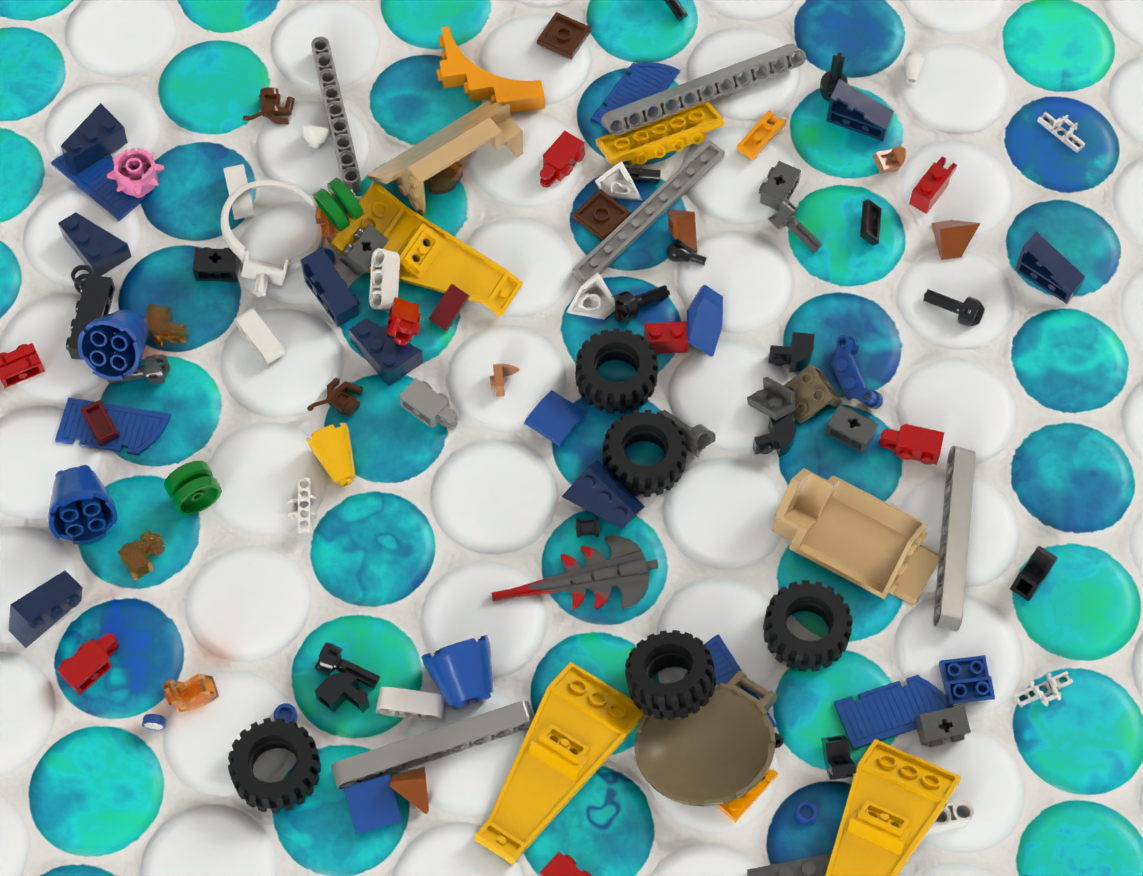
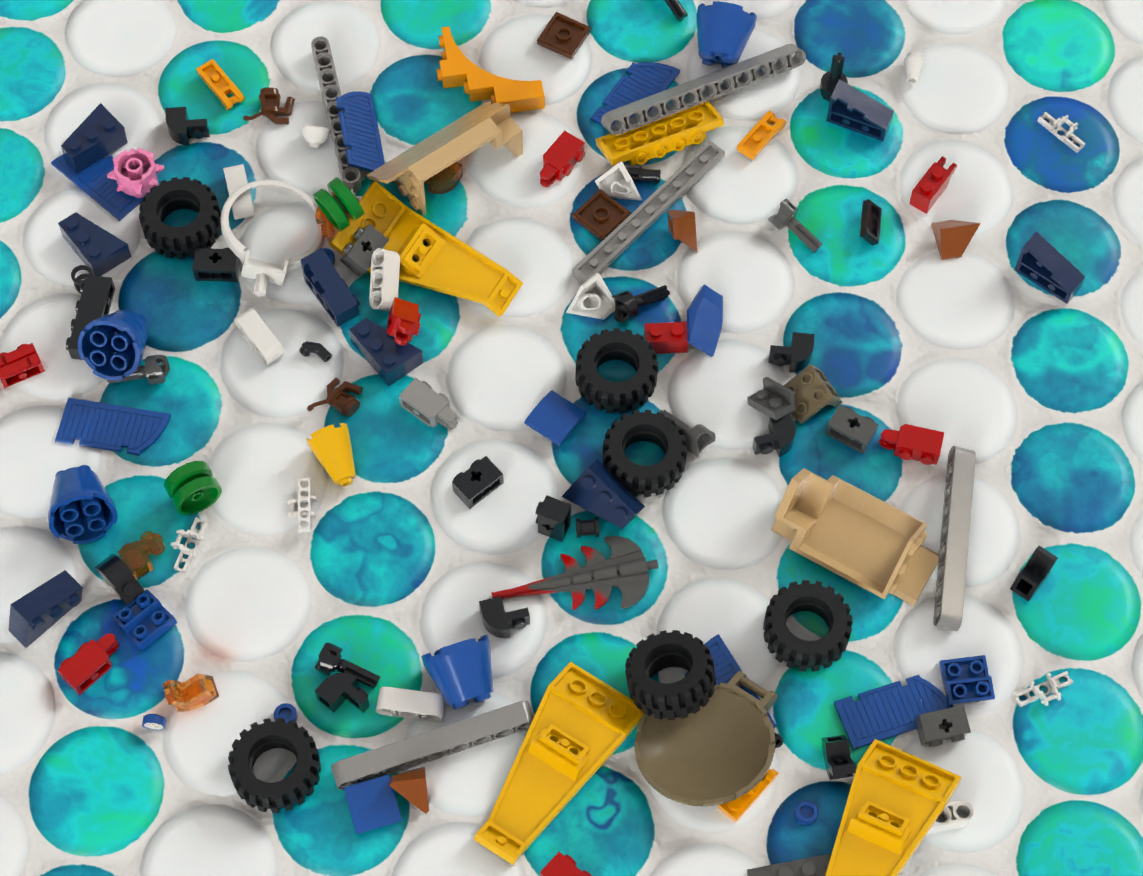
(99, 423): dark red tile -> none
(120, 578): none -> black brick
(144, 620): none -> blue slope
(161, 327): clear orange brick -> none
(174, 196): none -> black tyre
(182, 128): none -> black brick
(194, 533): none -> white piece
(220, 84): none -> light orange plate
(319, 349): none -> black arm
(360, 131): none -> blue piece
(449, 307): dark red tile -> none
(477, 482): none -> black brick
(497, 380): nougat plate -> none
(498, 622): none -> black brick
(553, 518): none -> black brick
(678, 253): black piece -> none
(723, 32): none -> blue cone
(780, 185): dark grey brick -> none
(849, 374): blue plate -> none
(890, 160): nougat plate -> none
(958, 307): black piece -> none

